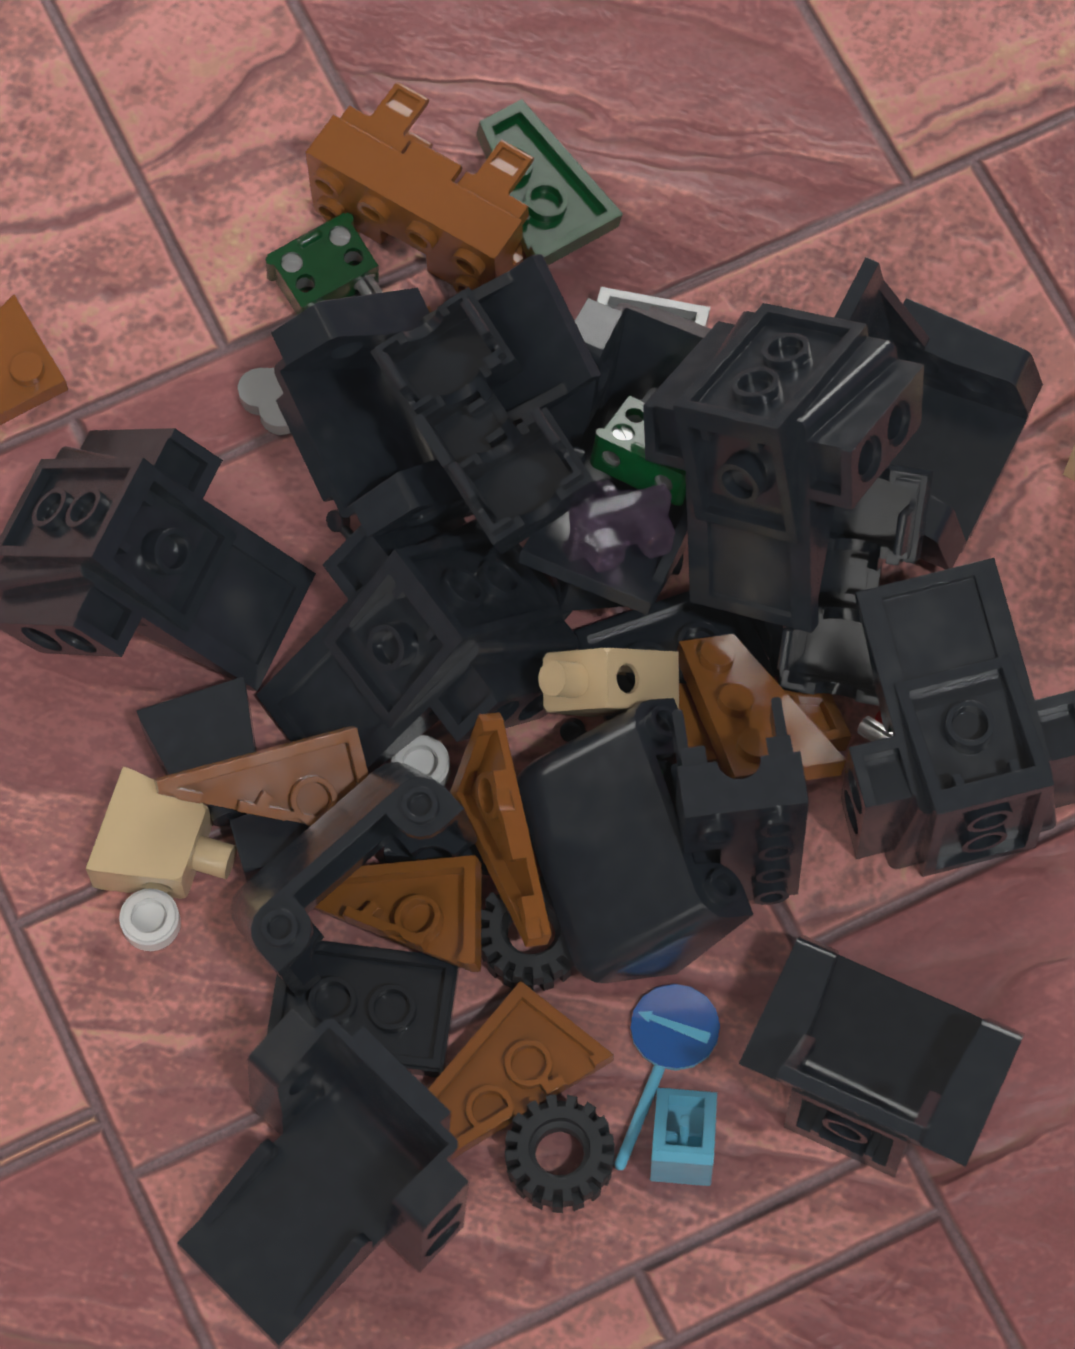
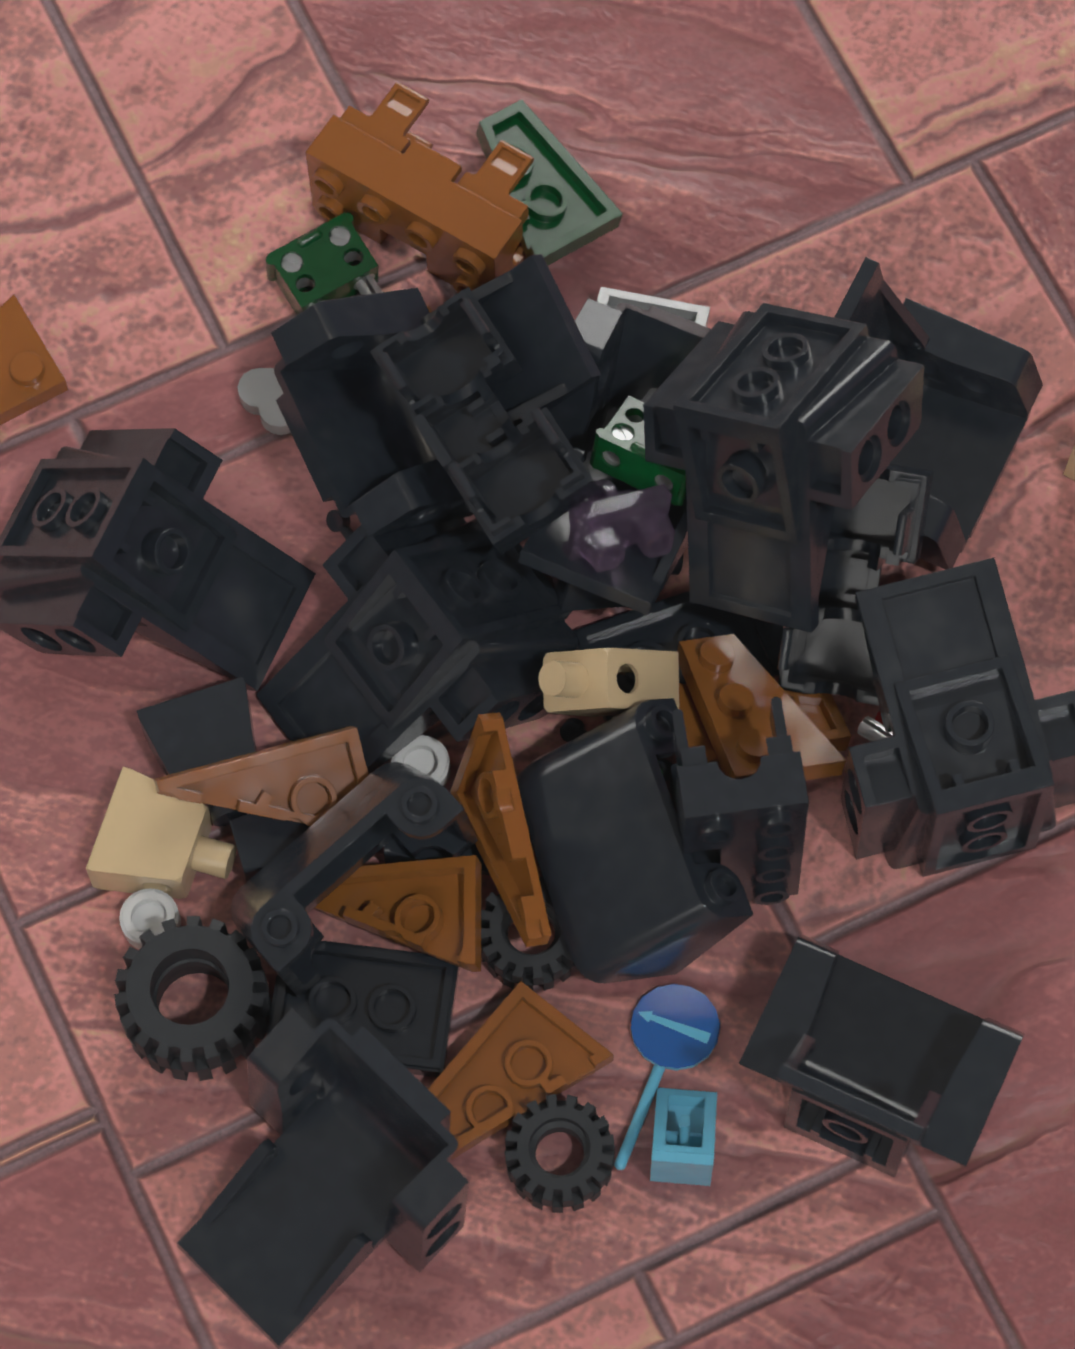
(186, 952): none -> black tyre

